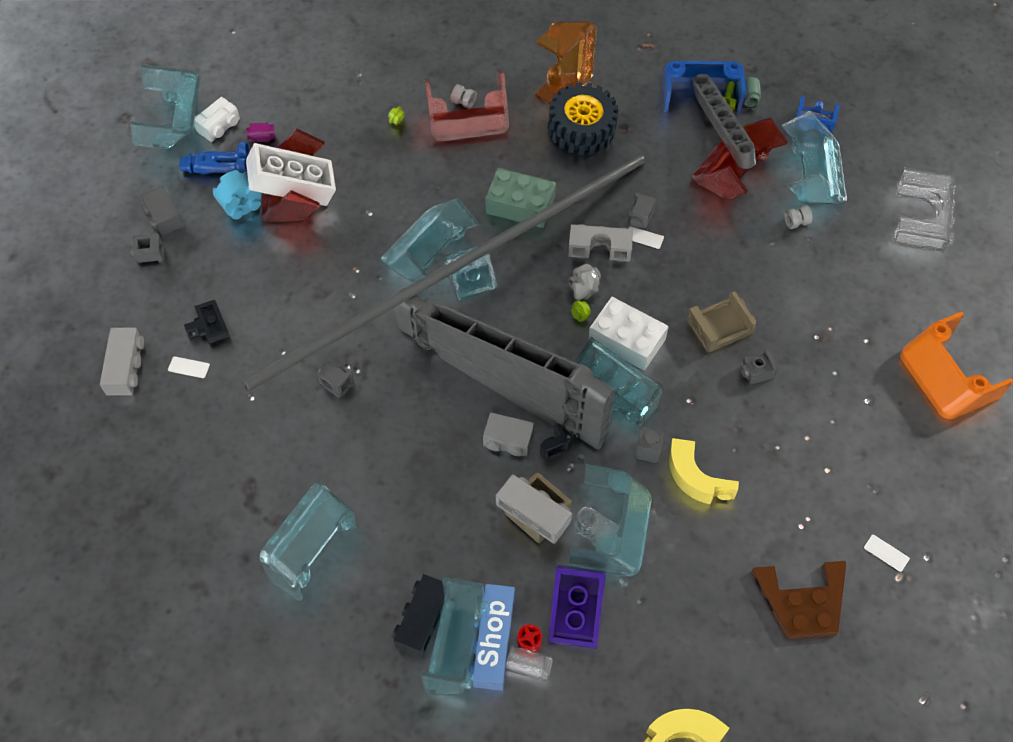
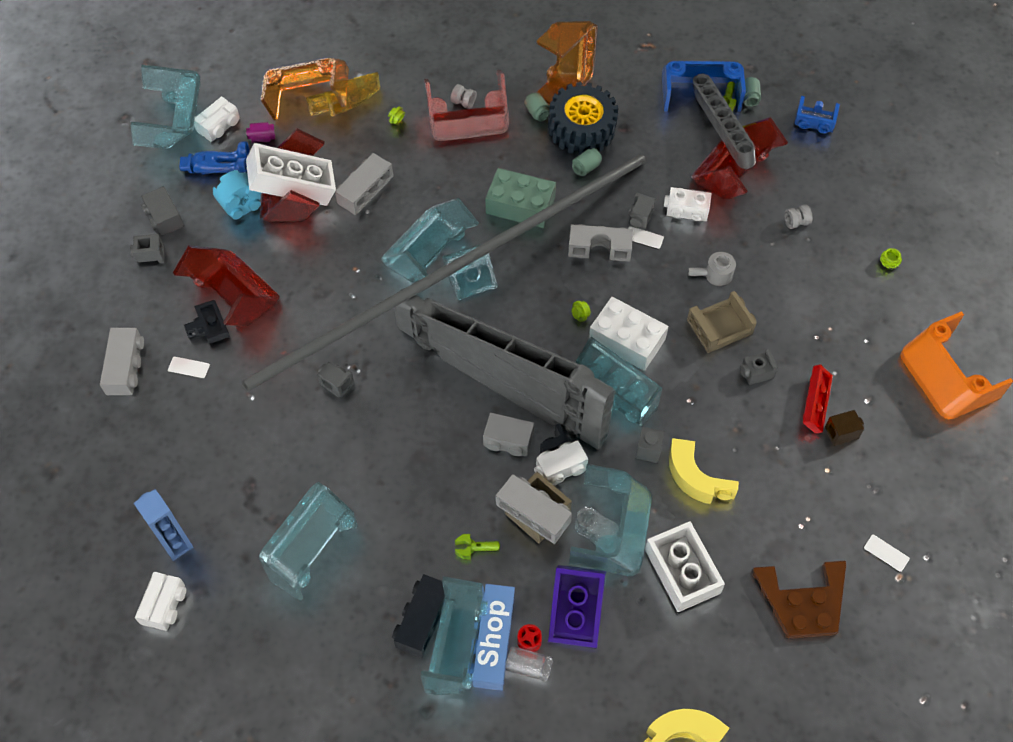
(160, 601): none -> white brick
(163, 524): none -> medium blue brick
(231, 279): none -> clear red windscreen
(302, 75): none -> clear orange windscreen
(358, 91): none -> clear yellow slope
(364, 183): none -> light grey brick
(474, 546): none -> lime bar
(537, 106): none -> sand green brick
(562, 462): none -> white brick
(584, 281): light grey head -> none
(586, 162): none -> sand green brick
(684, 566): none -> white brick
(688, 204): none -> white brick
(719, 269): none -> light grey piece
(817, 399): none -> red plate
(820, 160): clear light blue windscreen -> none
(844, 427): none -> dark brown brick
(891, 258): none -> lime plate
(937, 191): clear arch -> none

